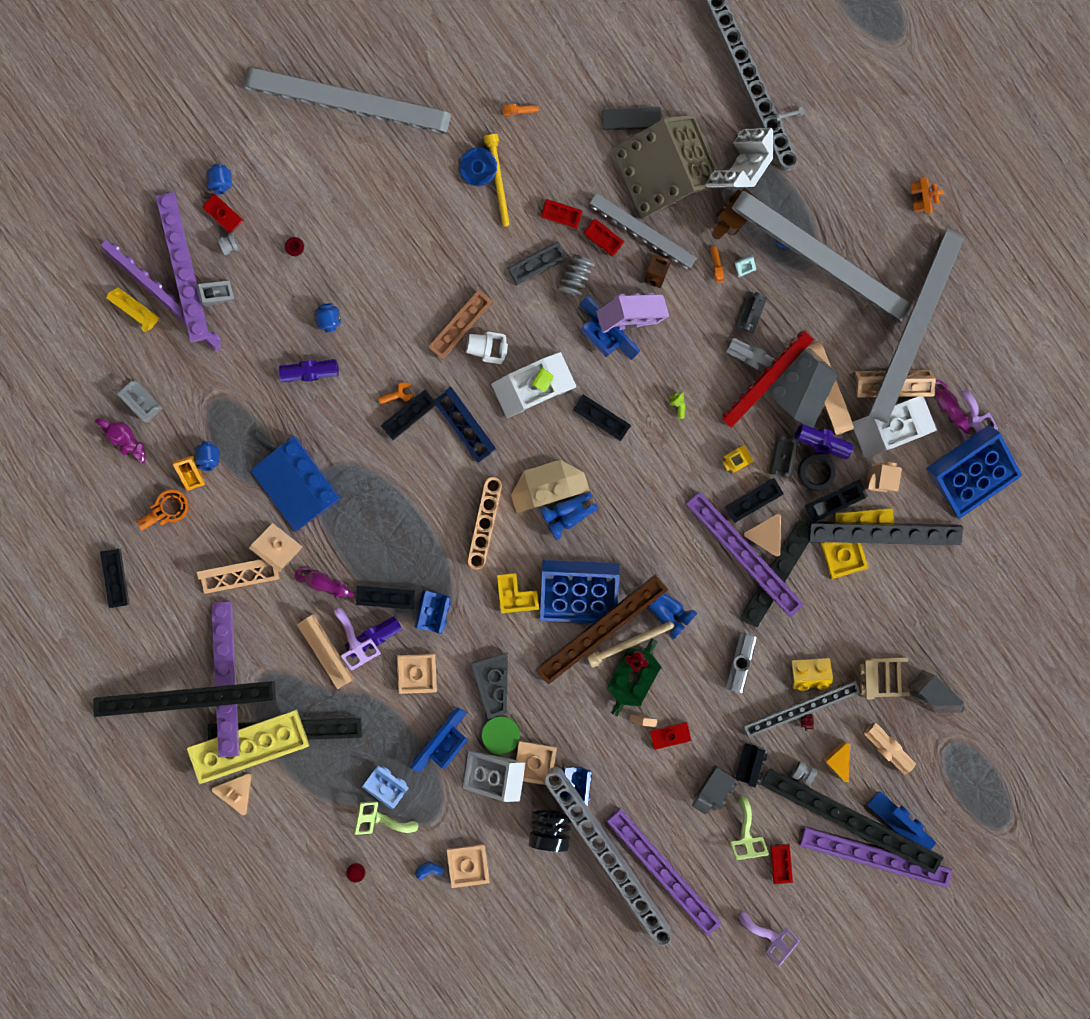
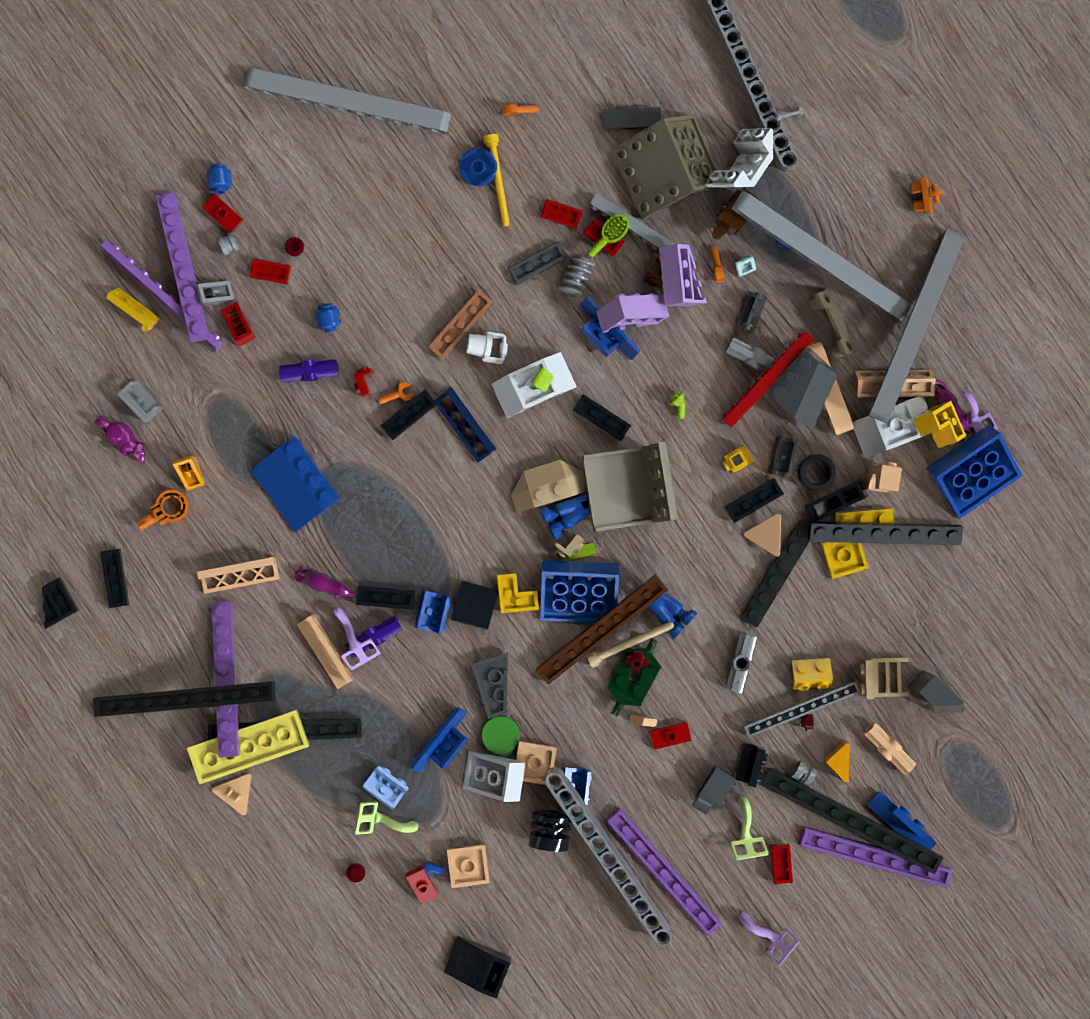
(57, 602): none -> black wing
(206, 456): blue head -> none
(242, 335): none -> red slope
(270, 271): none -> red plate
(275, 547): light nougat plate -> none
(361, 385): none -> red bracket
(417, 673): light nougat plate -> none
(421, 884): none -> plate
(474, 605): none -> black slope
(478, 966): none -> black slope
(479, 531): light nougat beam -> none
(574, 546): none -> tan bracket
(587, 550): none -> lime window
(612, 232): none -> lime piece
(629, 487): none -> dark tan bracket
(678, 276): none -> lavender wedge
(744, 554): medium lavender tile -> none
(823, 441): dark purple piece -> none
(825, 301): none -> dark tan brick
(942, 423): none -> yellow brick

